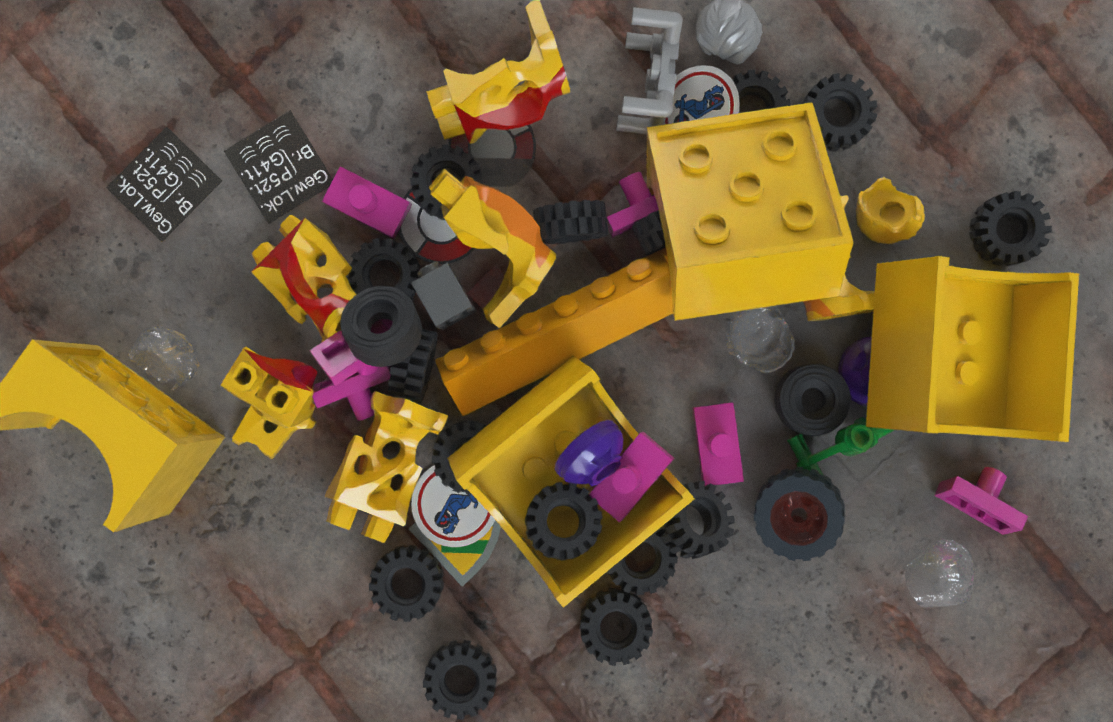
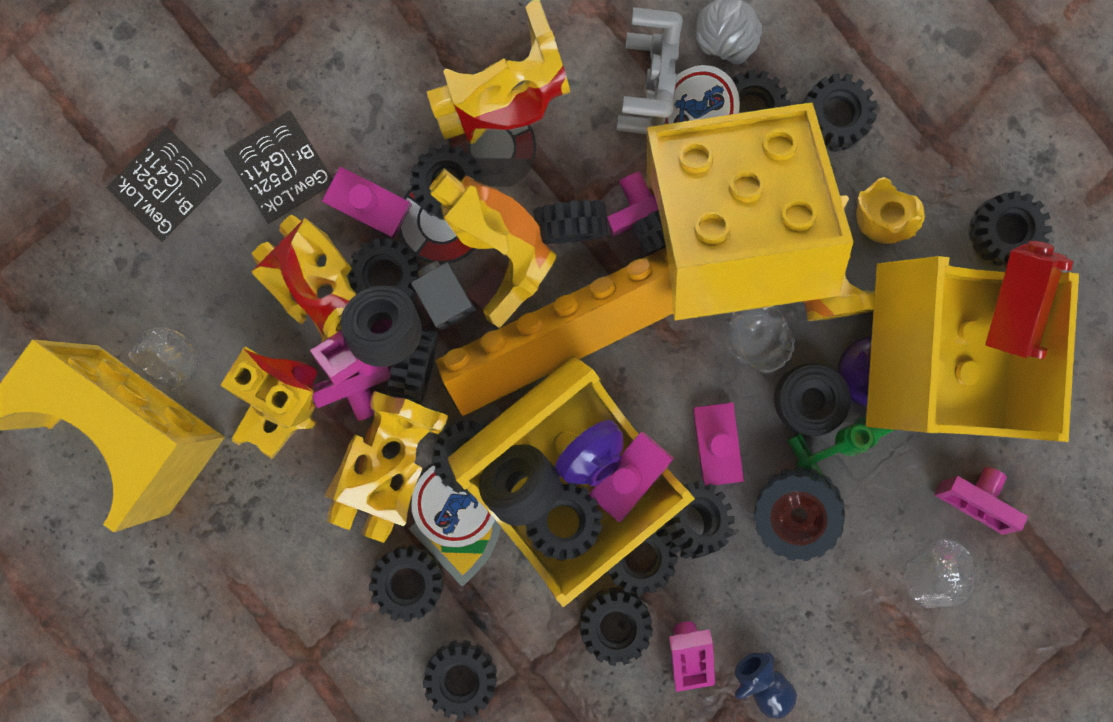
(532, 498): none -> black tyre
(691, 657): none -> dark pink tile
(769, 687): none -> dark blue animal
(1026, 299): none -> red brick

